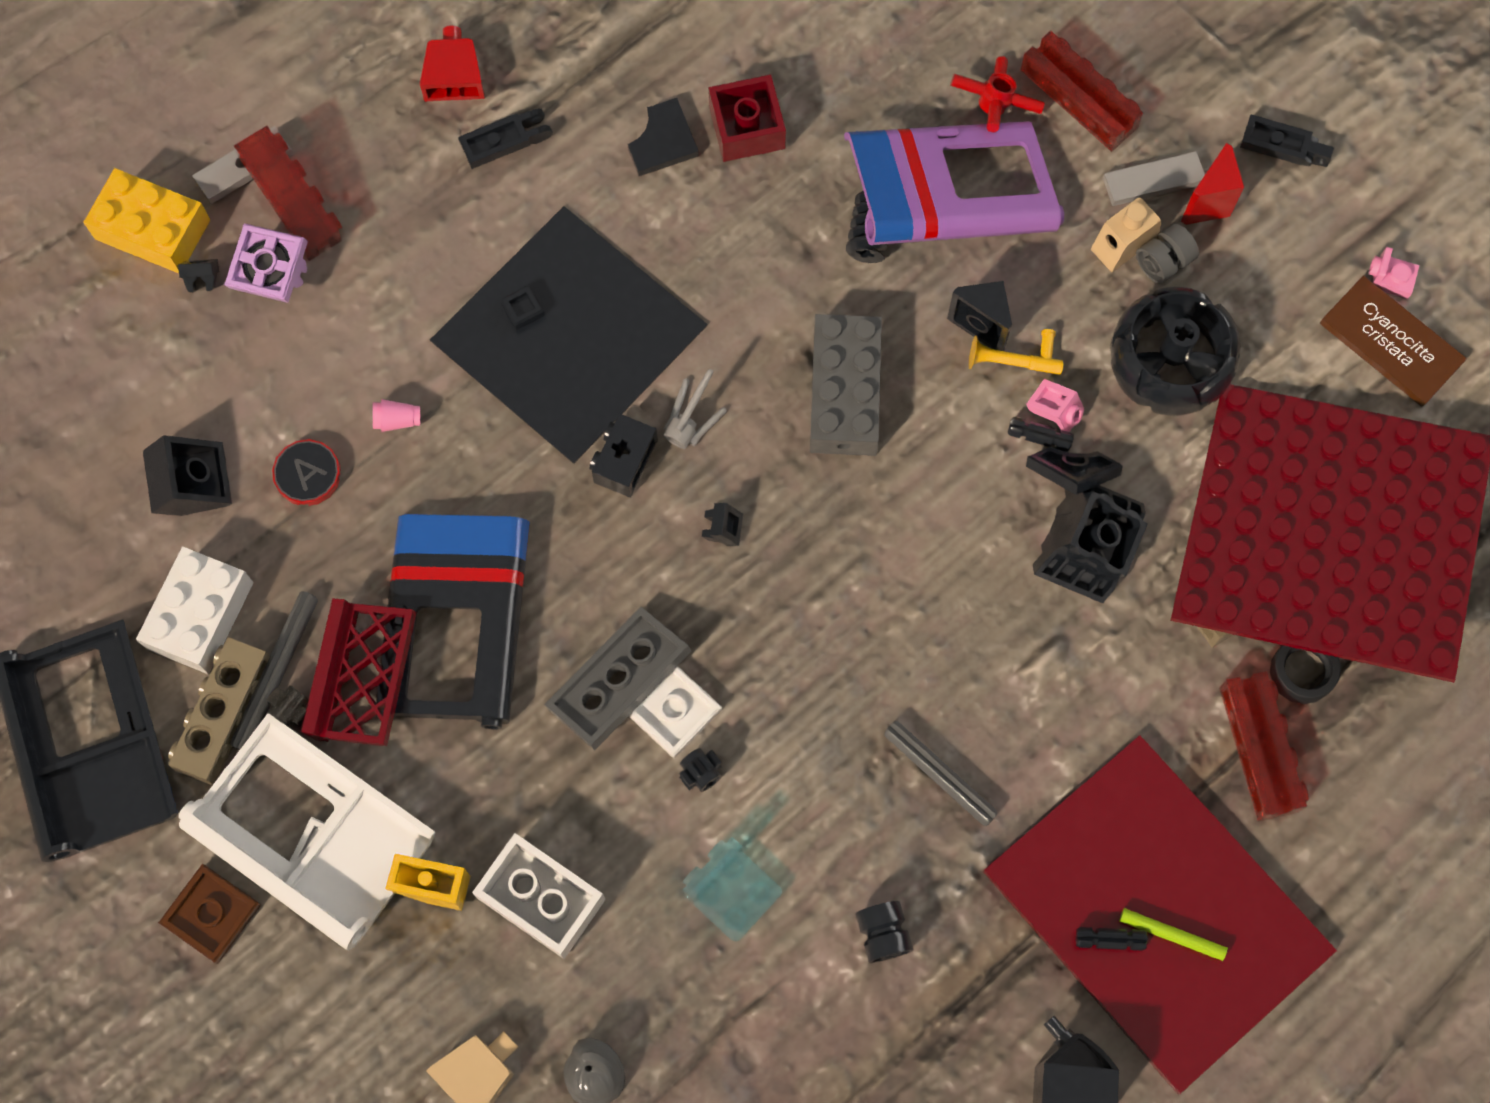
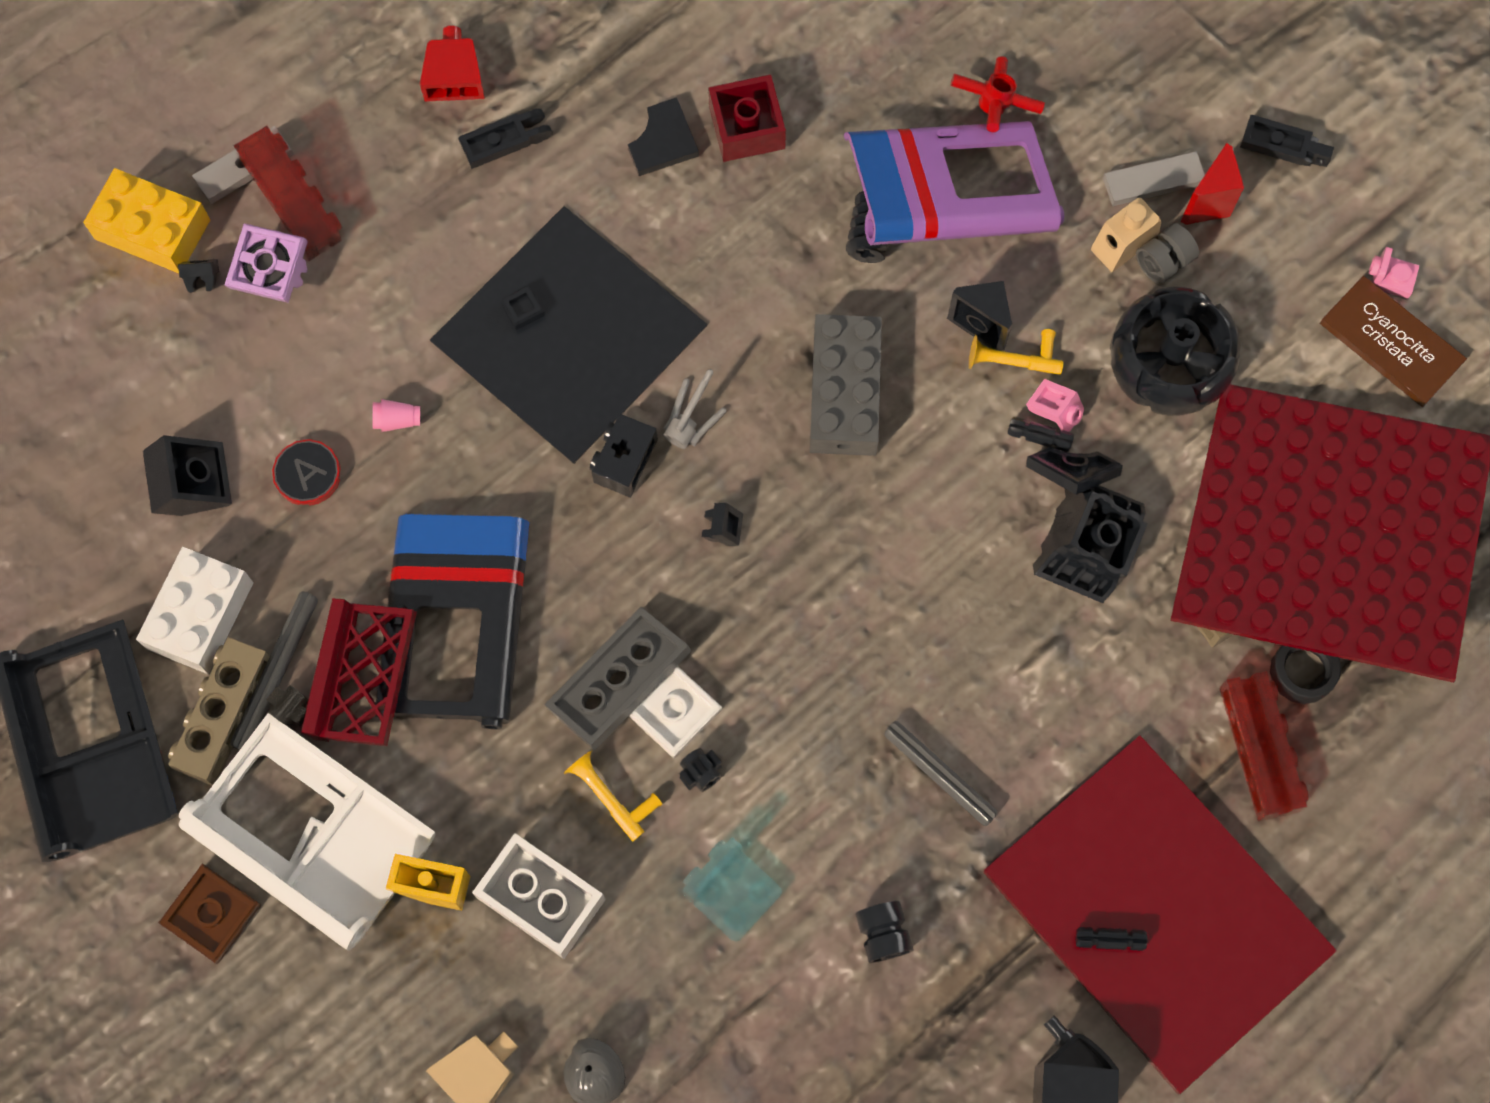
(626, 820): none -> yellow piece
(1081, 91): clear red brick -> none
(1173, 934): lime bar -> none

